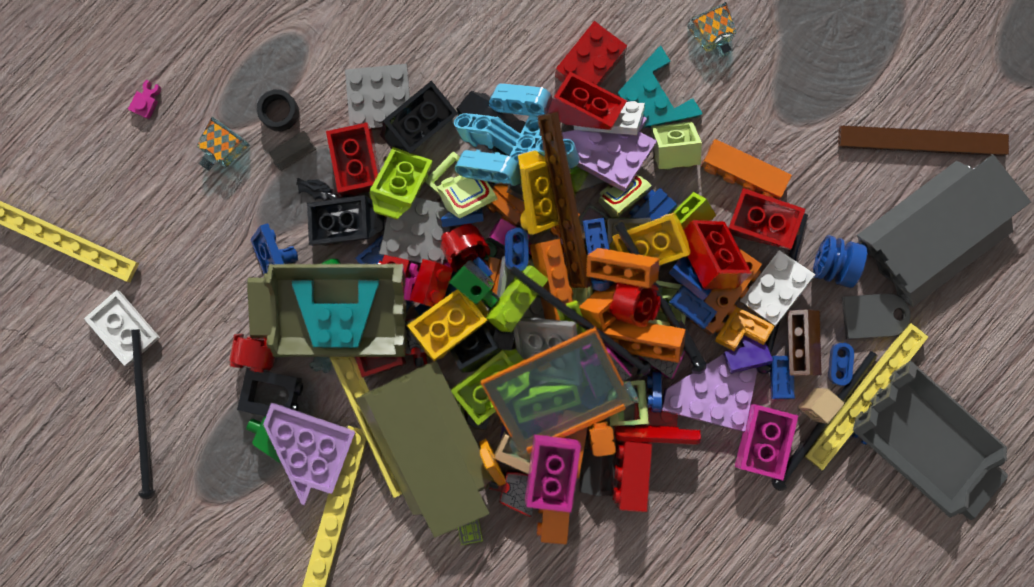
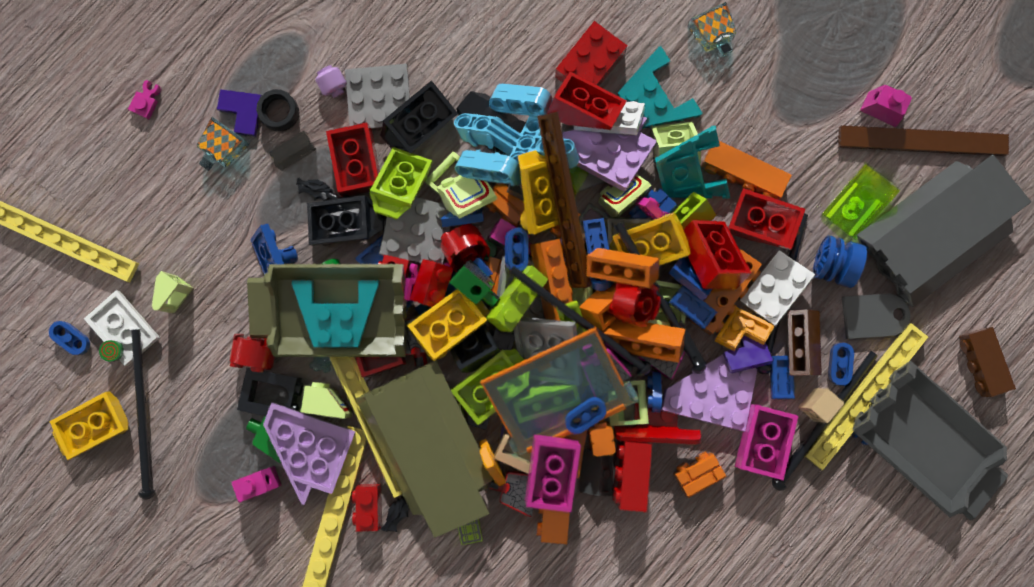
(70, 339): none -> blue plate
(89, 425): none -> yellow slope
(111, 350): none -> green tile
(170, 289): none -> yellowish green tile
(244, 106): none -> dark purple tile
(256, 484): none -> dark pink torso
(324, 401): none -> yellowish green slope
(331, 81): none -> lavender head
(368, 507): none -> red brick
(396, 513): none -> black piece
(587, 416): none -> blue plate
(650, 207): none -> dark pink plate
(681, 169): none -> teal wing
(699, 474): none -> orange brick
(861, 200): none -> clear neon green slope
(886, 104): none -> dark pink torso
(986, 362): none -> reddish brown brick

